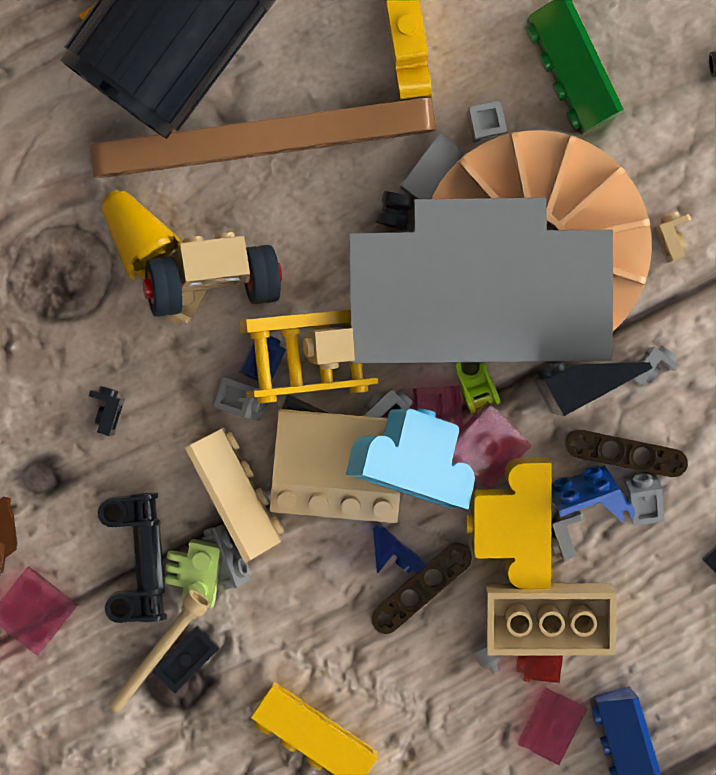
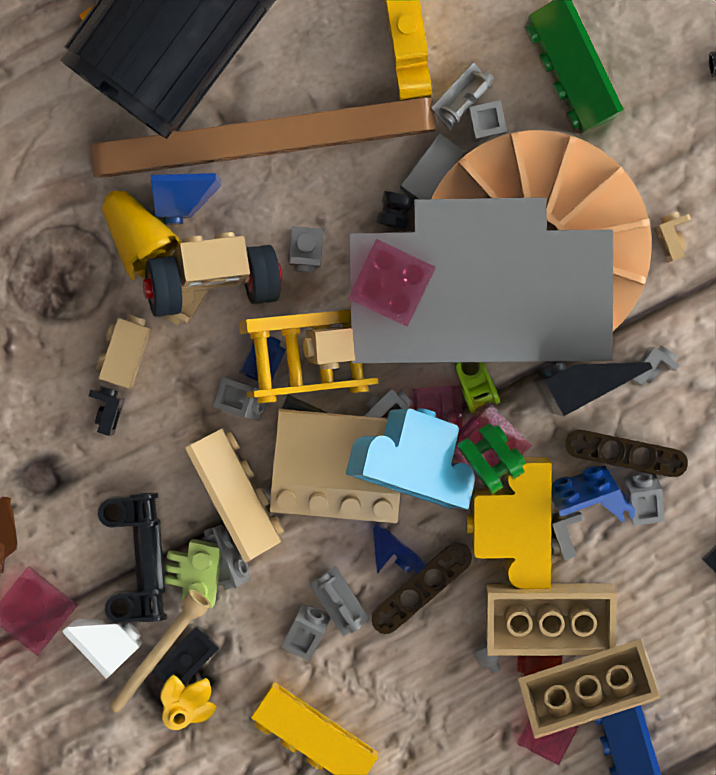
(104, 642): none -> white slope
(125, 351): none -> tan brick
(182, 194): none -> blue slope
(189, 700): none -> yellow plate
(306, 248): none -> light grey bracket
(306, 632): none -> light grey bracket
(339, 601): none -> light grey hinge
(392, 282): none -> clear pink plate
(462, 95): none -> light grey hinge
(509, 460): none -> green brick
(589, 688): none -> tan slope

